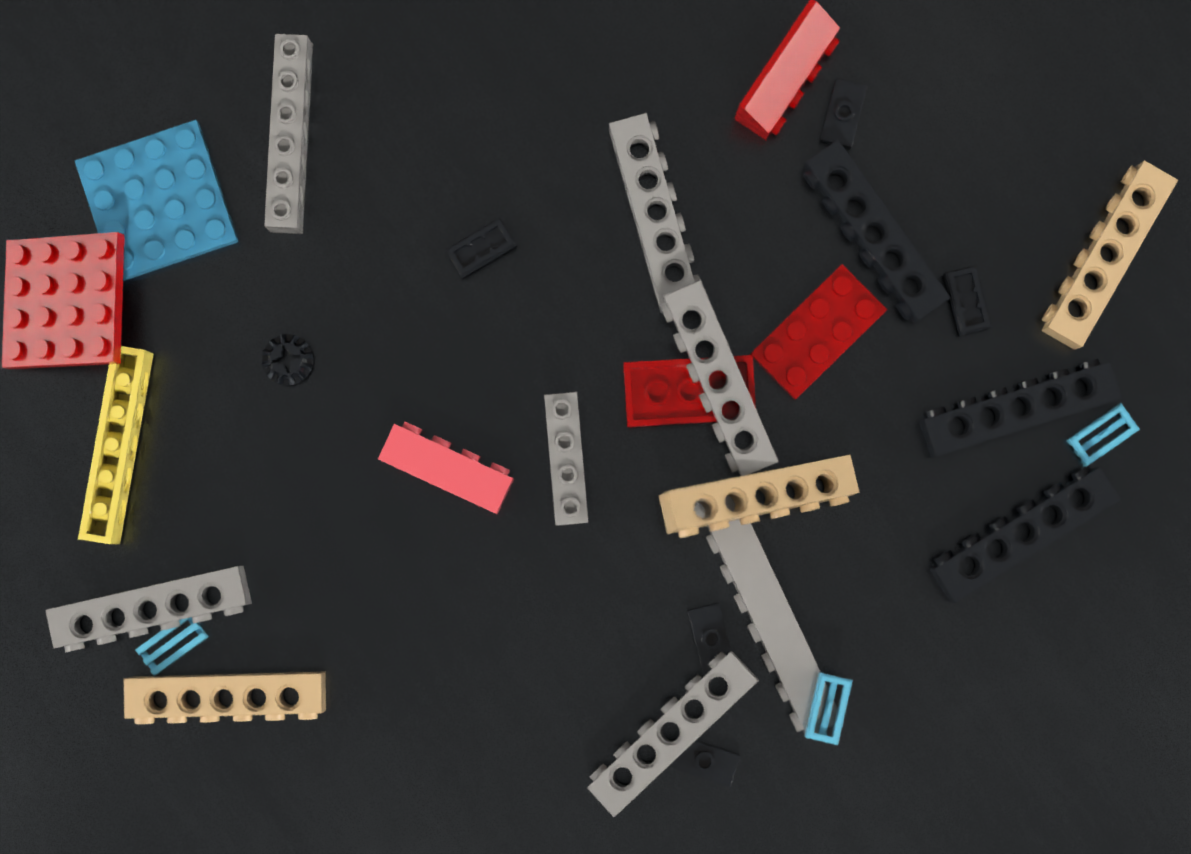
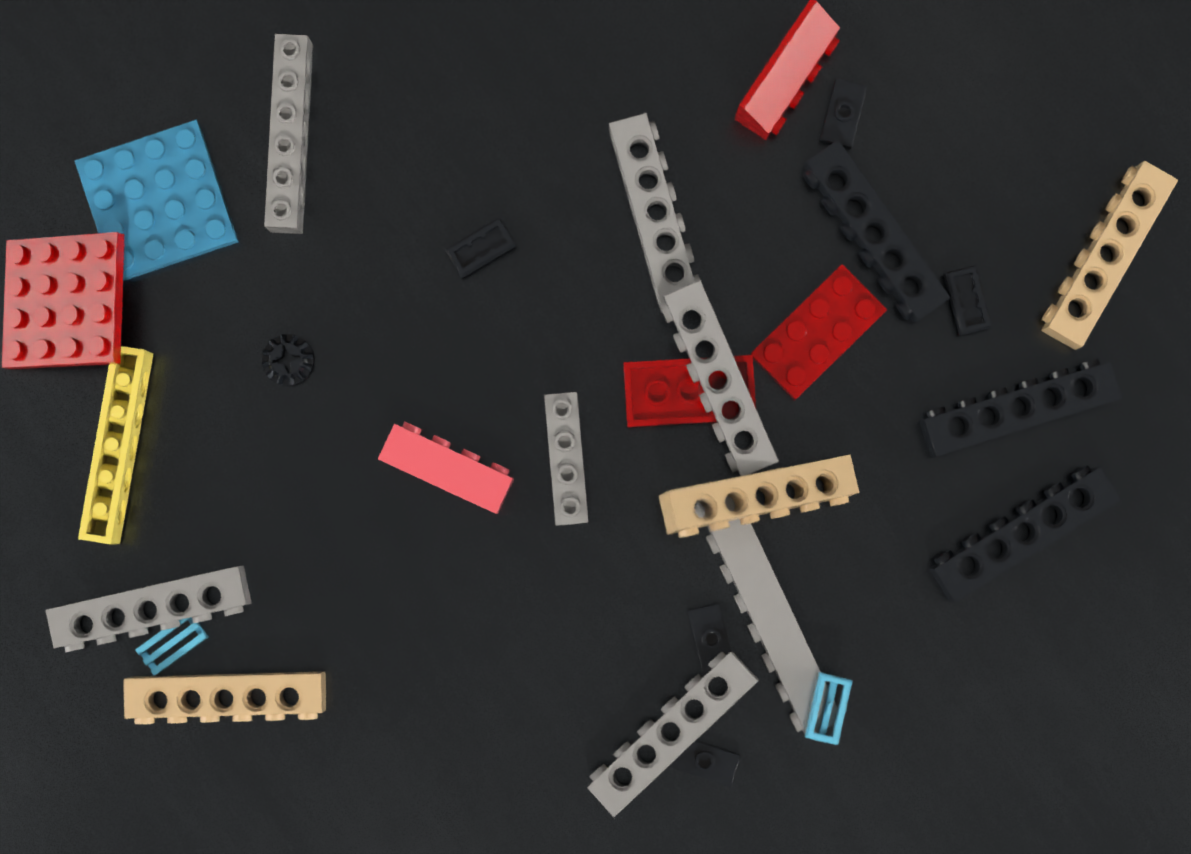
(1080, 450): medium azure tile -> none

